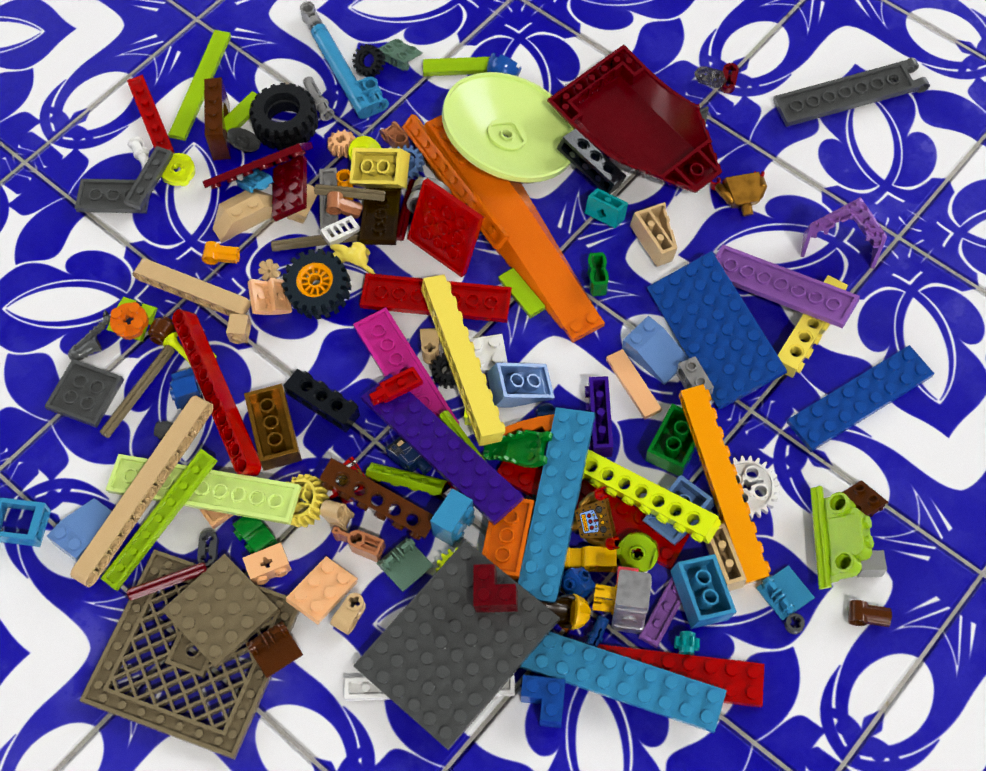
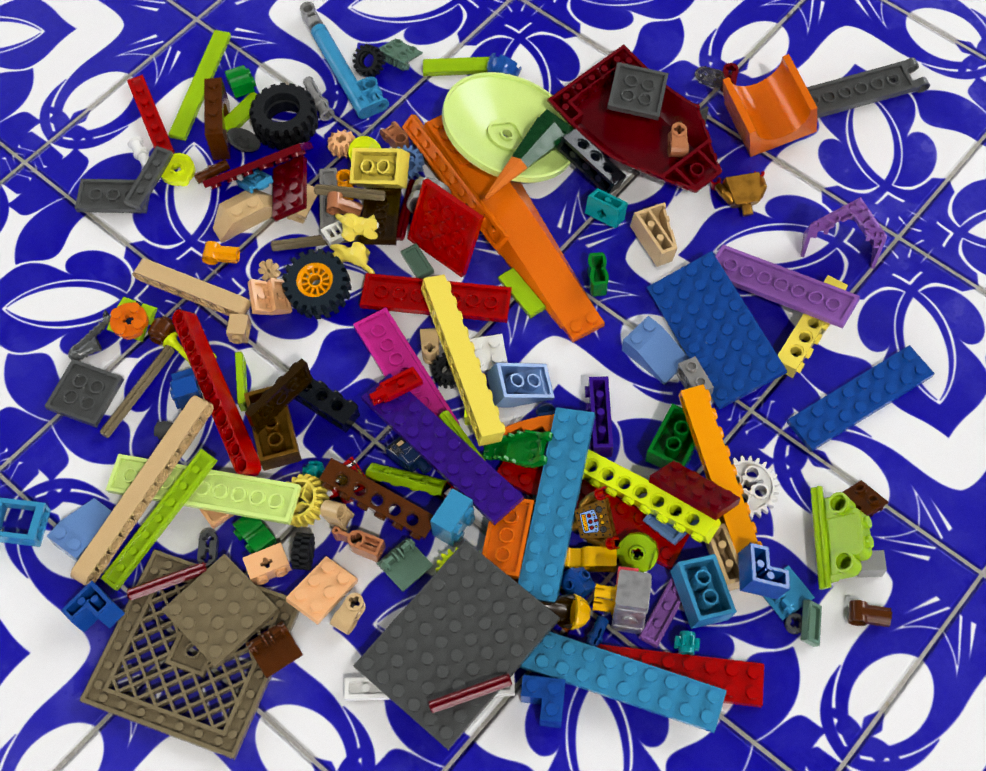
(90, 606): none -> blue brick
(211, 171): none -> reddish brown pin
(240, 81): none -> green brick
(241, 378): none -> lime tile
(279, 395): none -> dark brown plate
(303, 551): none -> black tyre
(314, 468): none -> teal gear
(354, 225): none -> light yellow animal
(417, 261): none -> sand green tile
(470, 693): none -> dark red axle
(489, 595): dark red brick -> none
(539, 141): none -> dark green plate
(633, 384): light nougat tile -> none
(637, 91): none -> dark grey plate
(678, 141): none -> nougat piece
(694, 490): none -> dark red plate
(758, 576): none -> blue brick
(772, 109): none -> orange piece
(811, 623): none -> sand green tile

